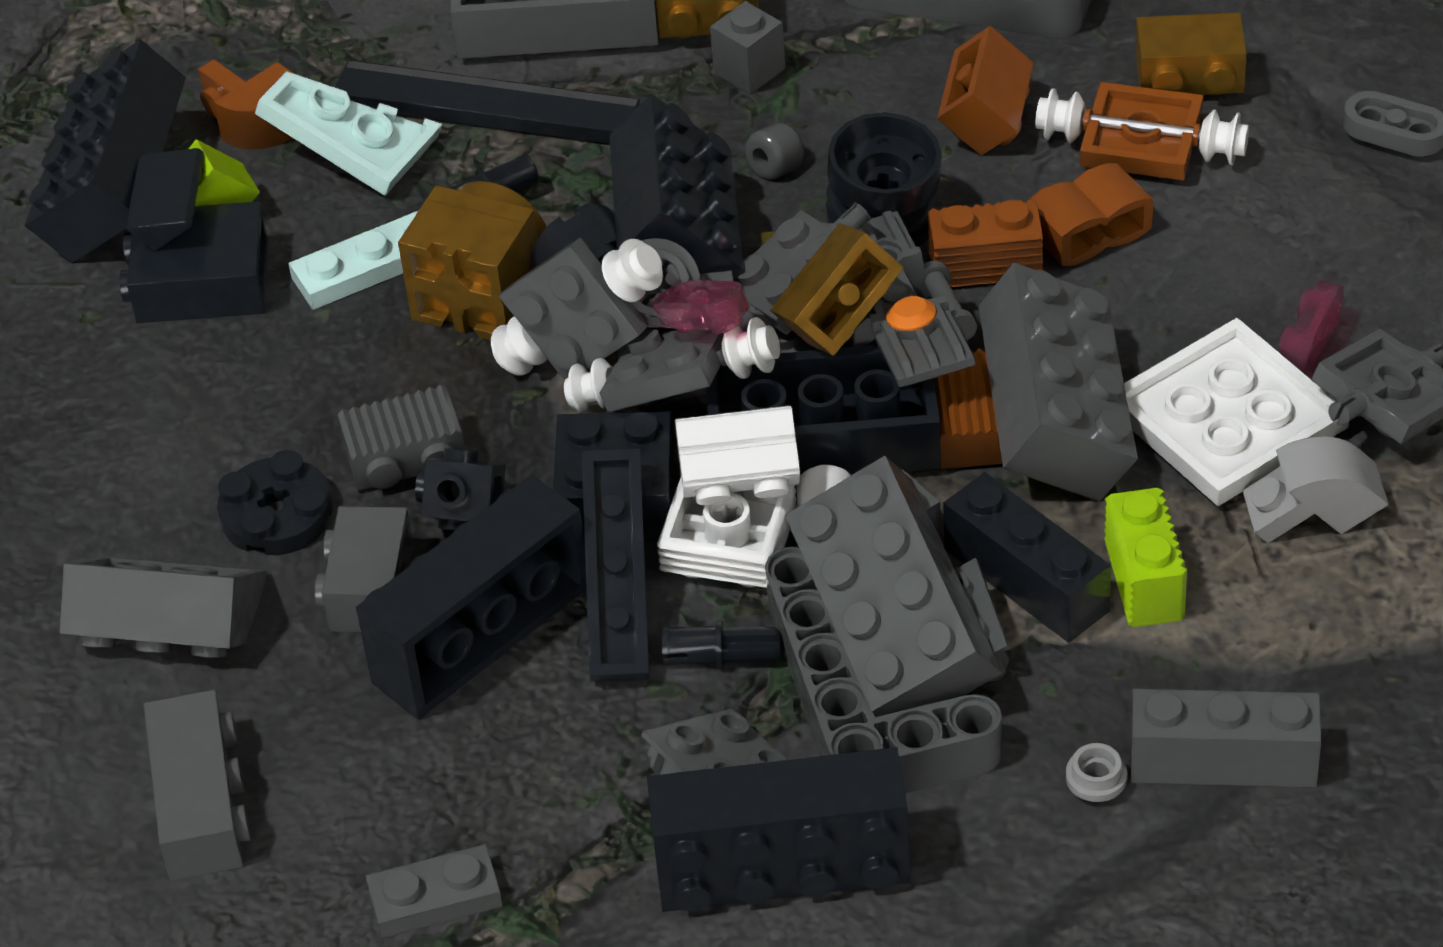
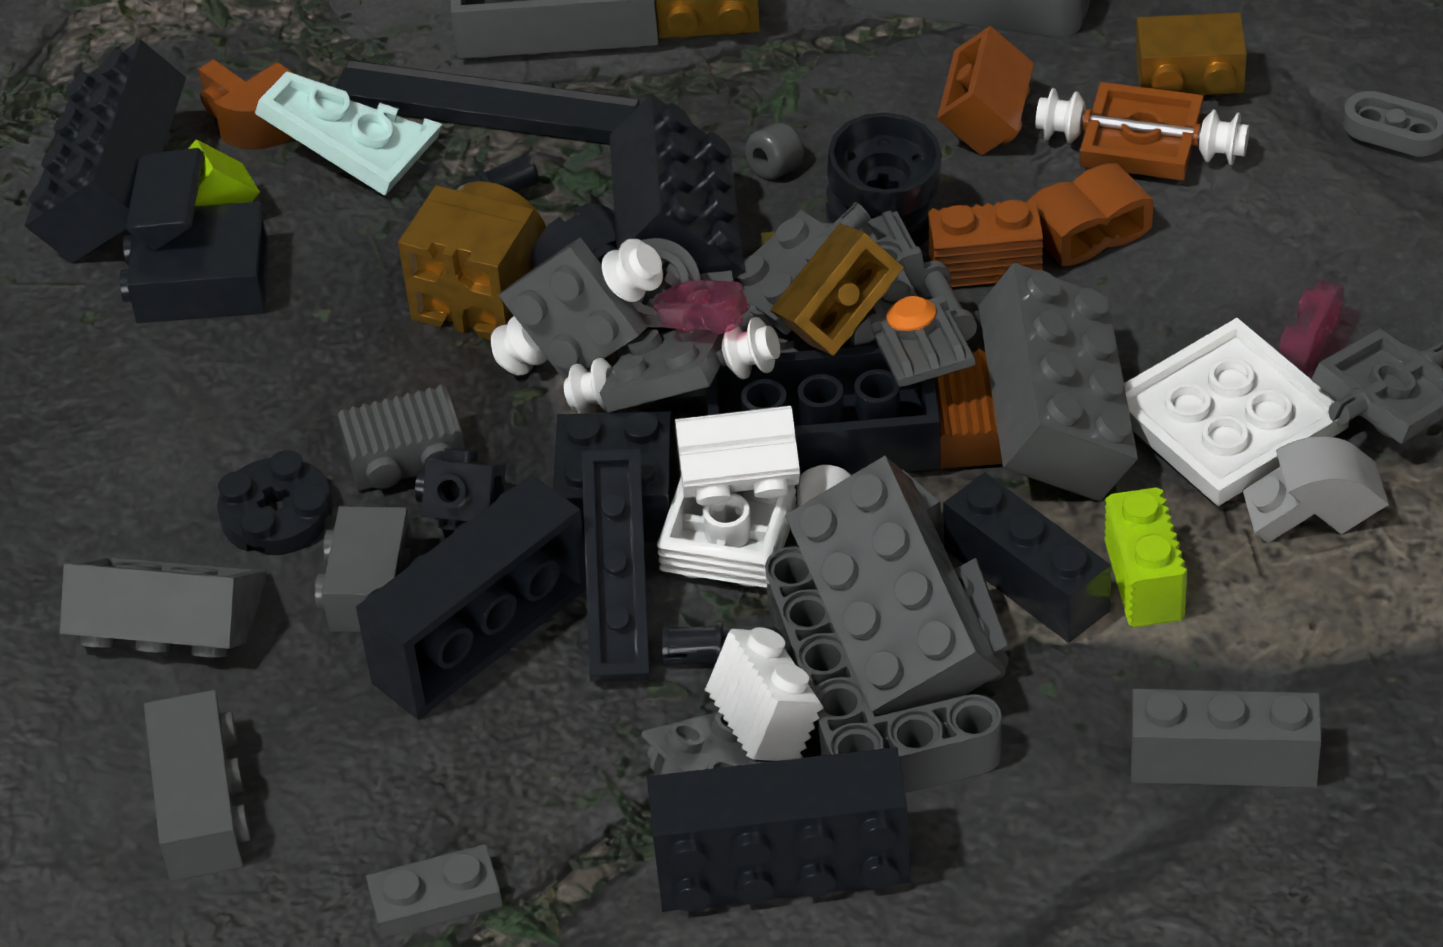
(350, 264): light aqua plate -> none
(747, 47): dark grey brick -> none
(763, 695): none -> white brick
(1096, 760): light grey plate -> none

